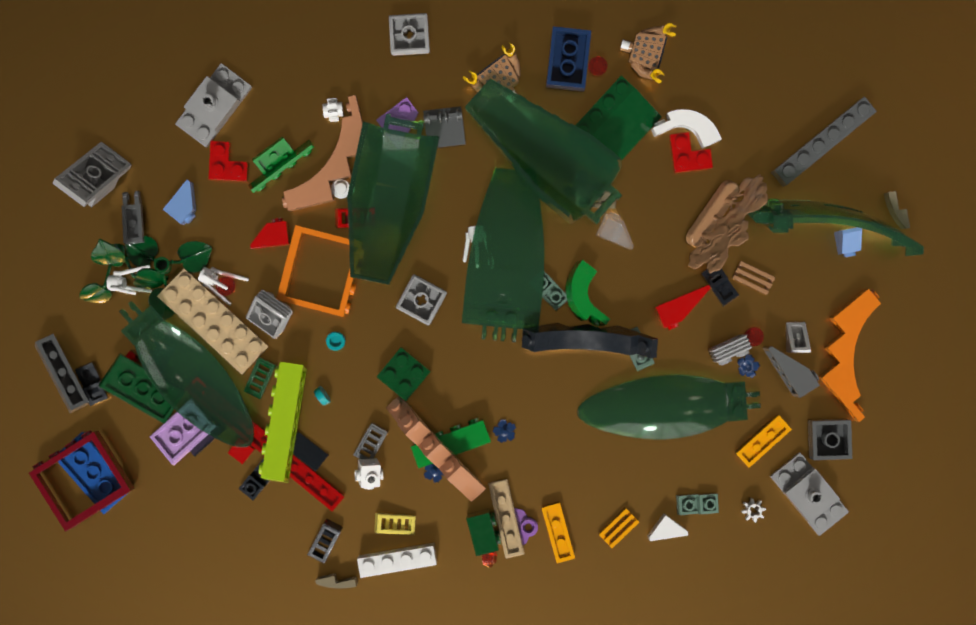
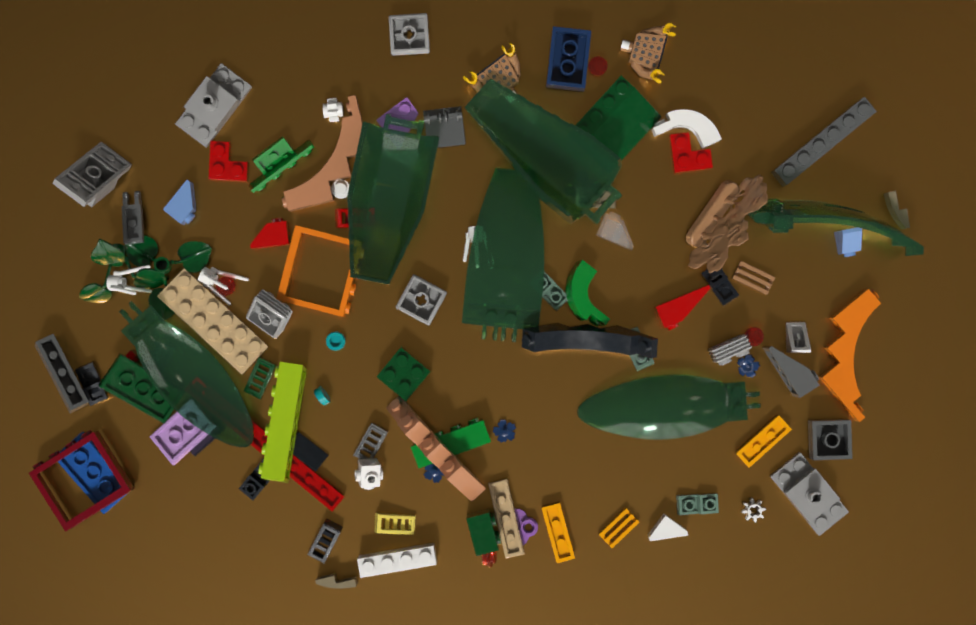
(241, 454): red tile -> none

